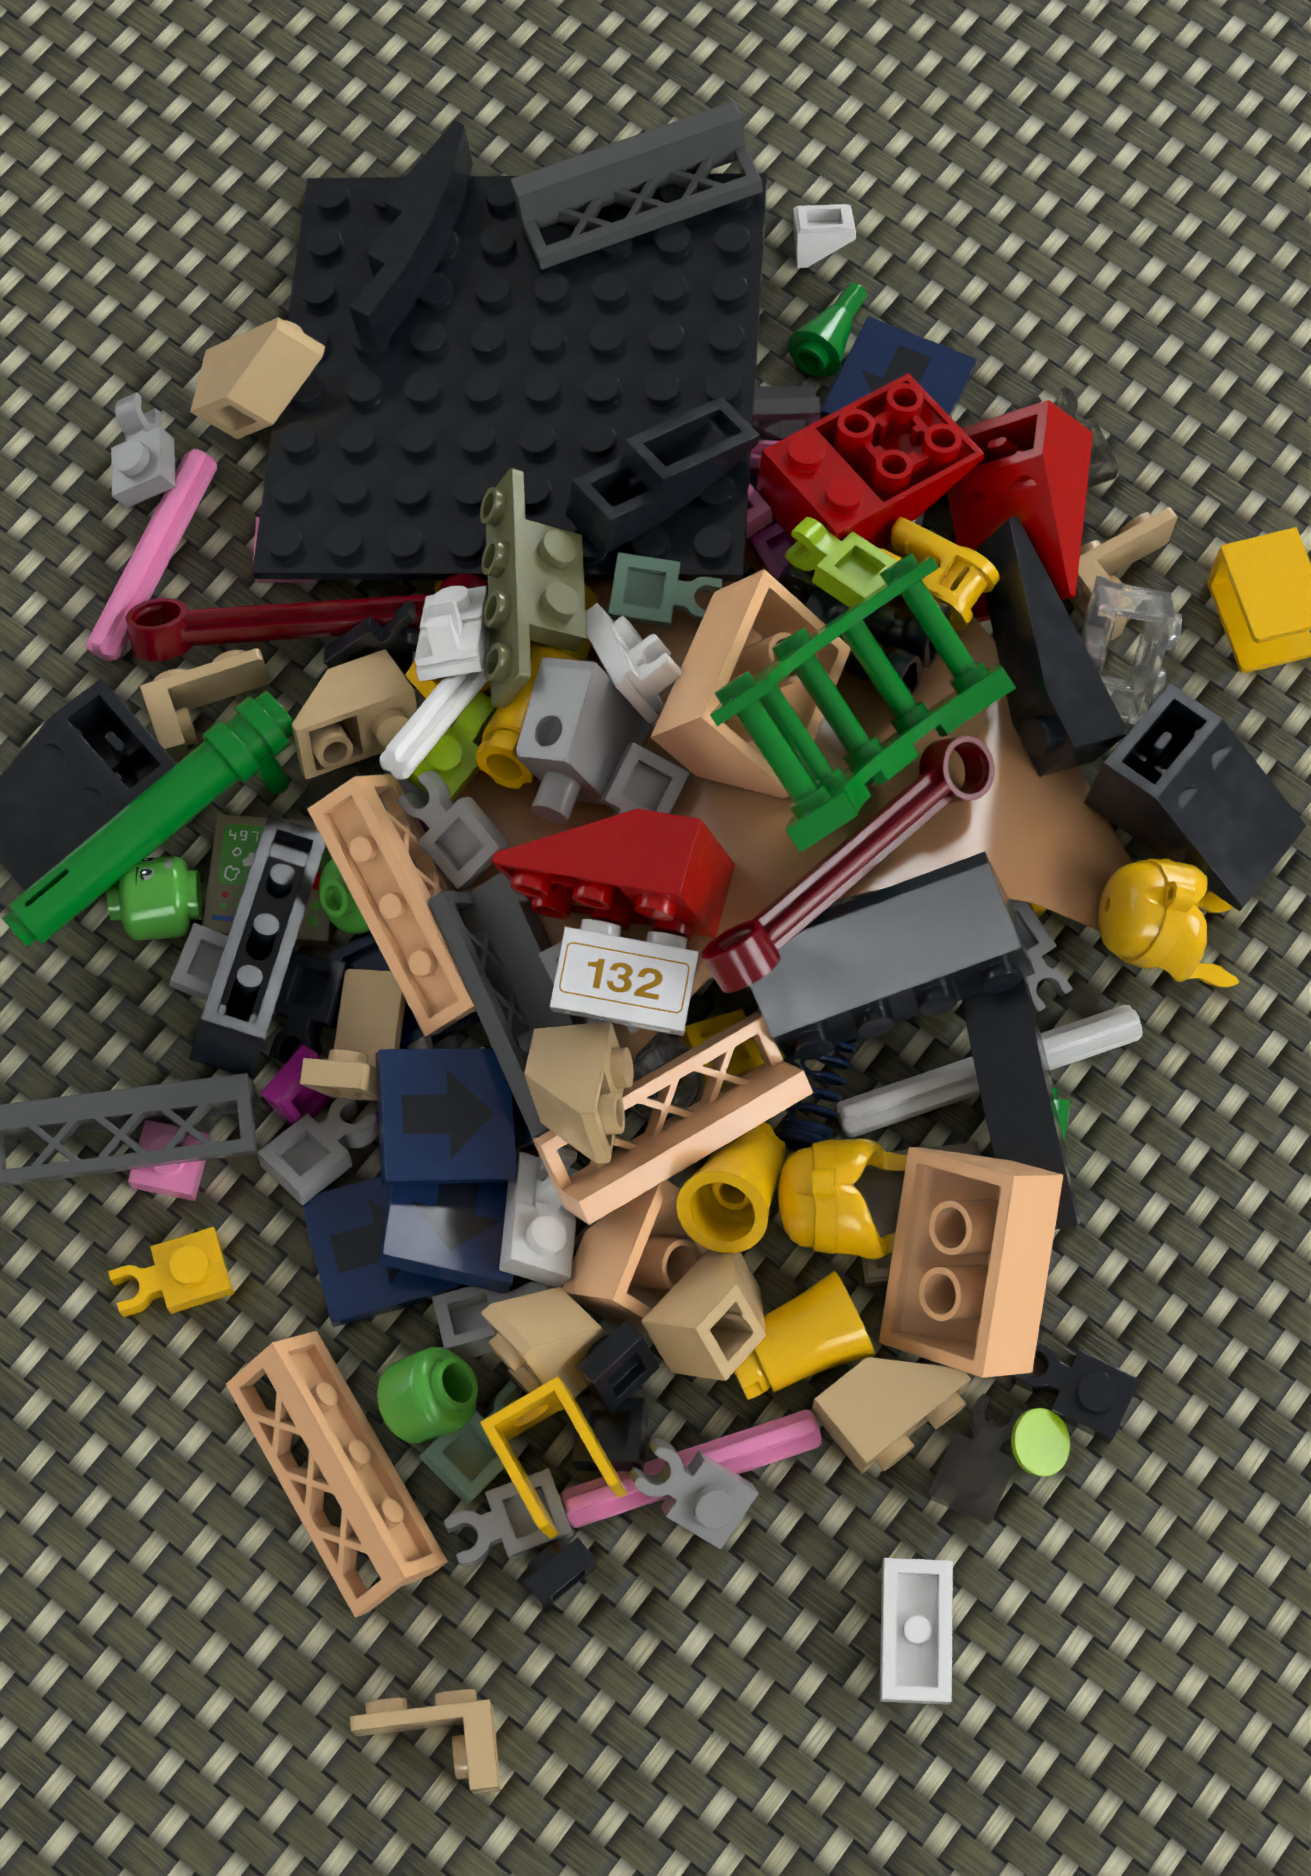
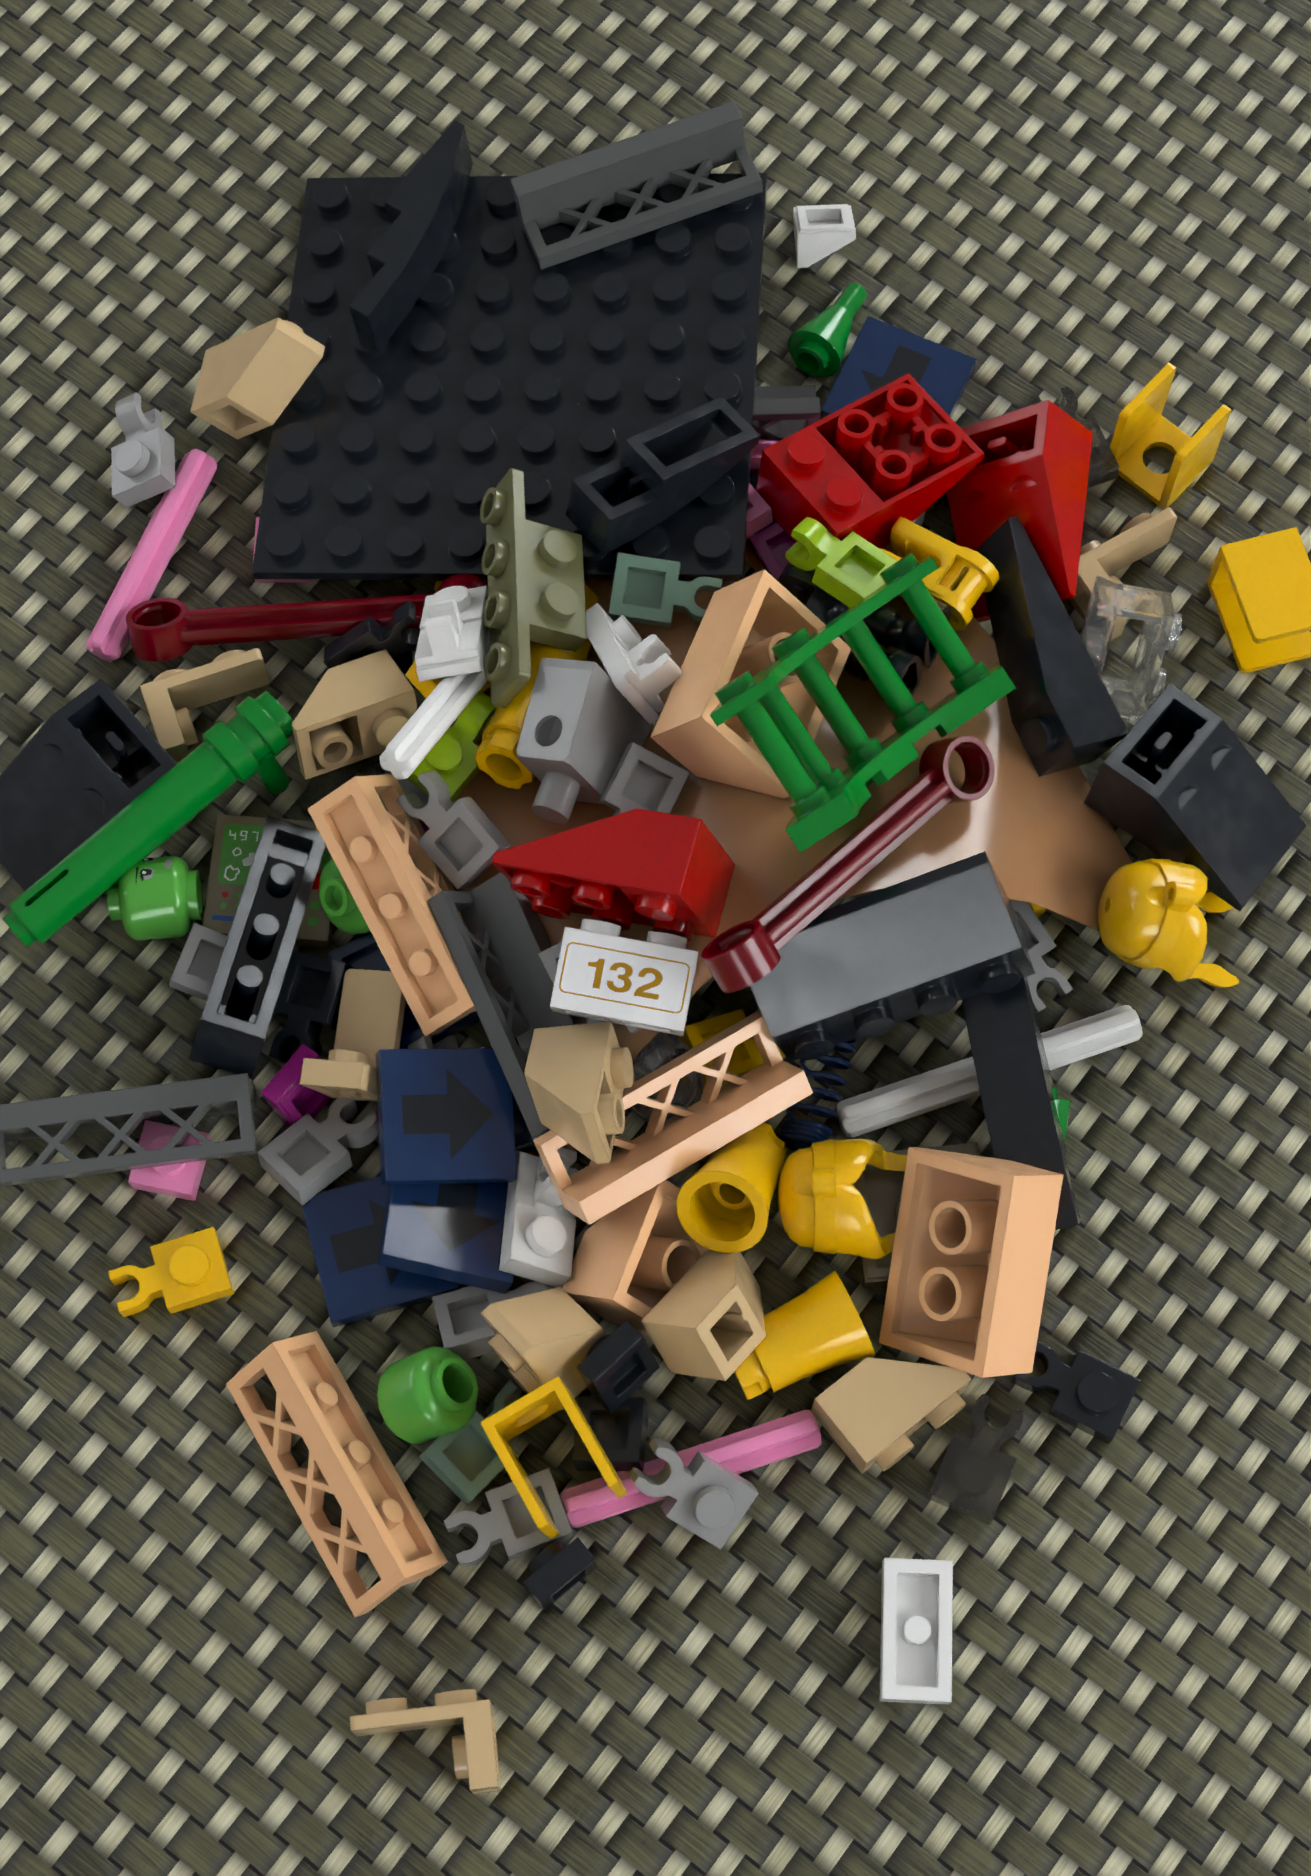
(1040, 1442): lime piece -> none
(1144, 427): none -> yellow piece

